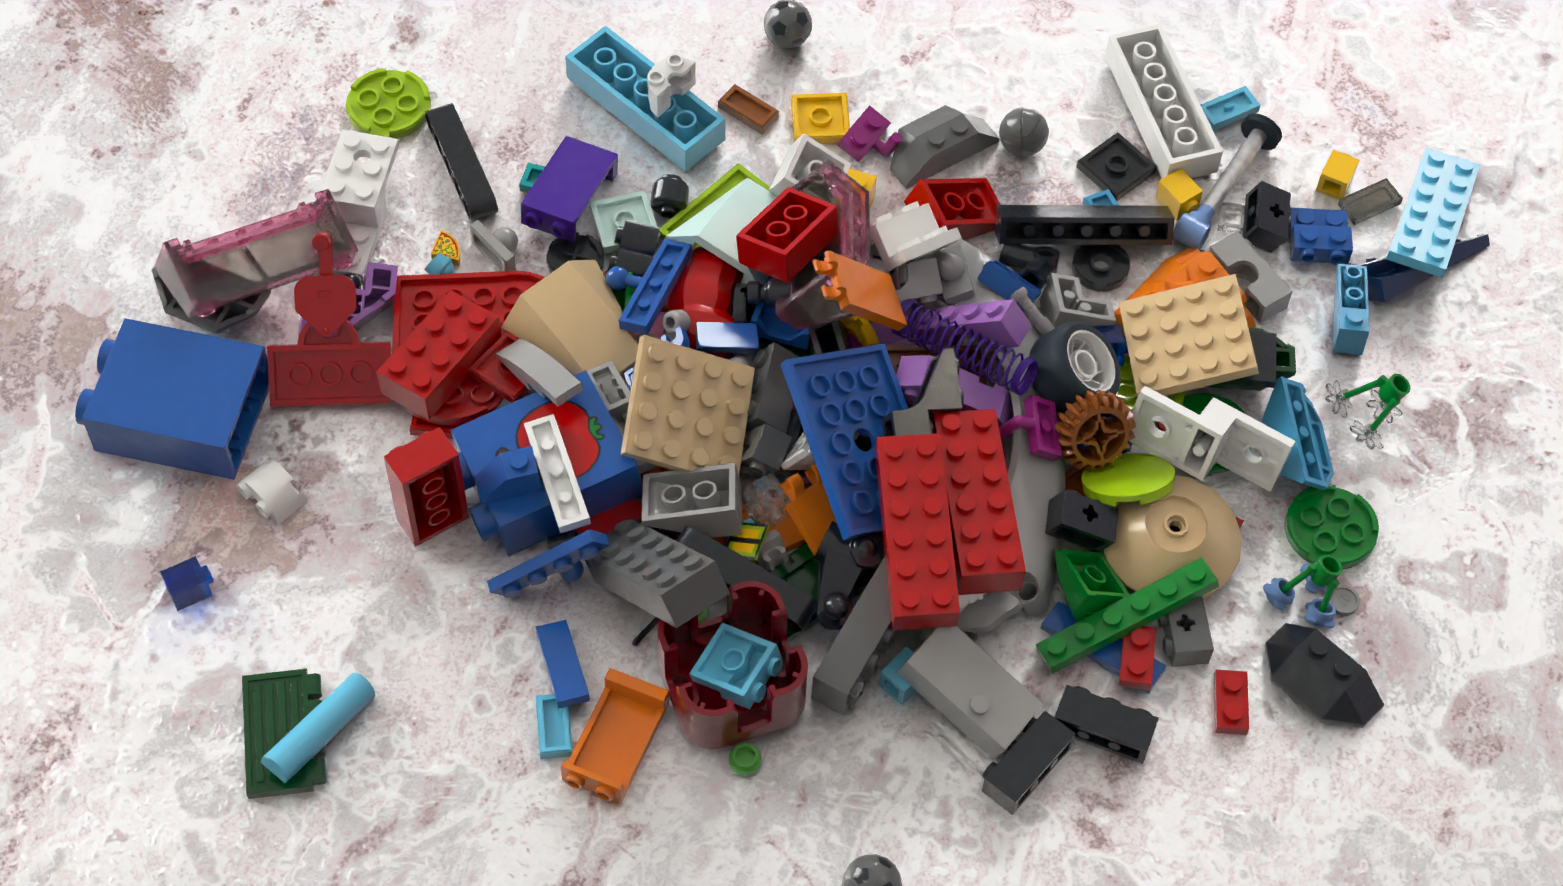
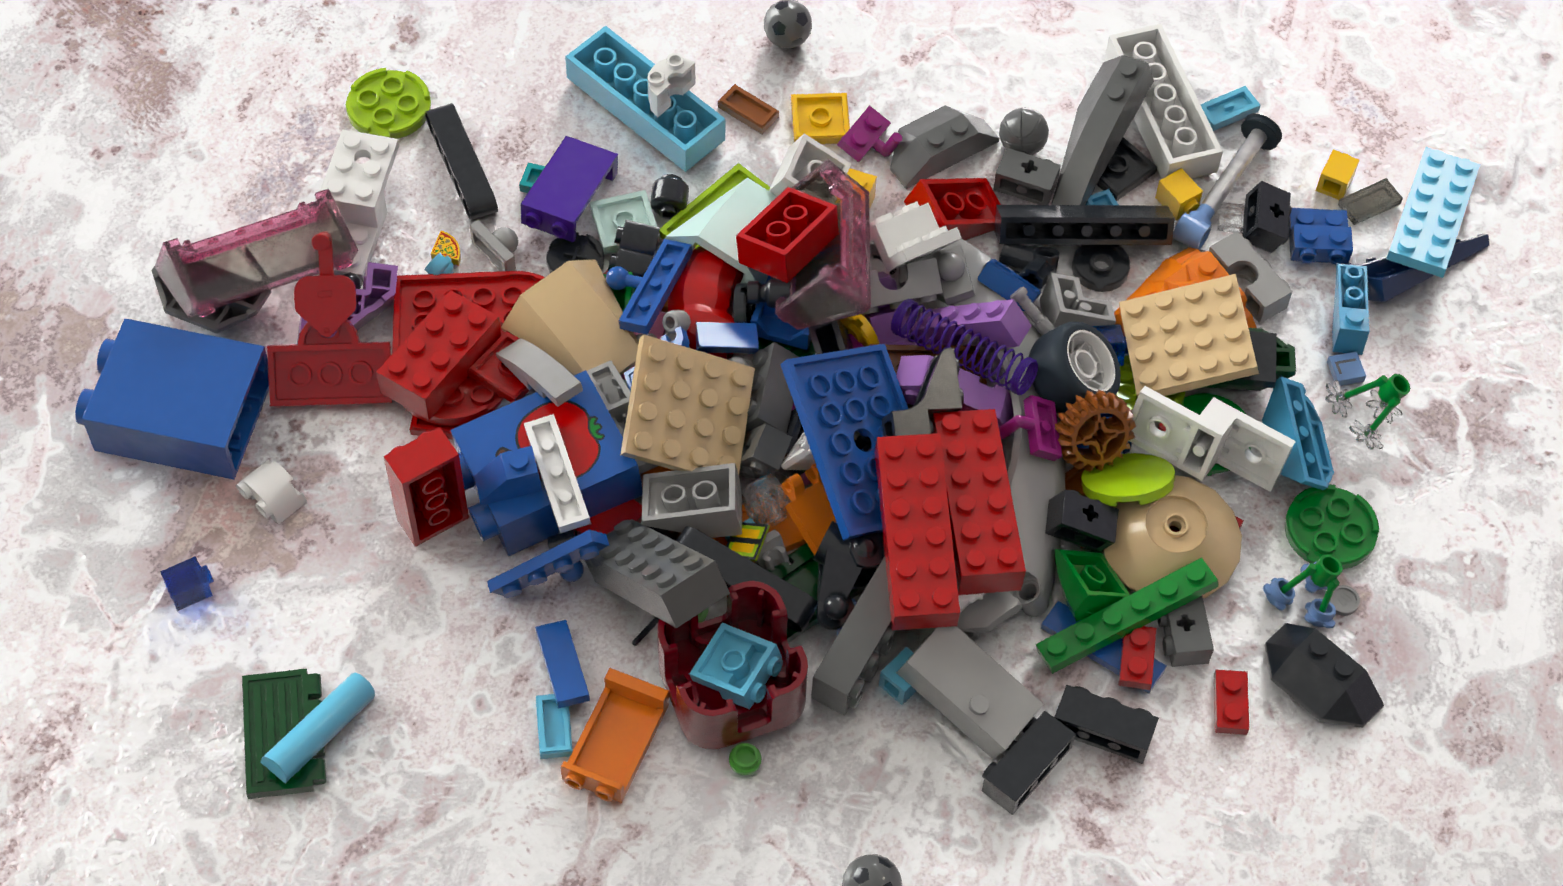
(861, 290): orange tile -> none
(1026, 177): none -> dark grey brick
(1100, 126): none -> dark grey wedge
(1346, 368): none -> medium blue tile

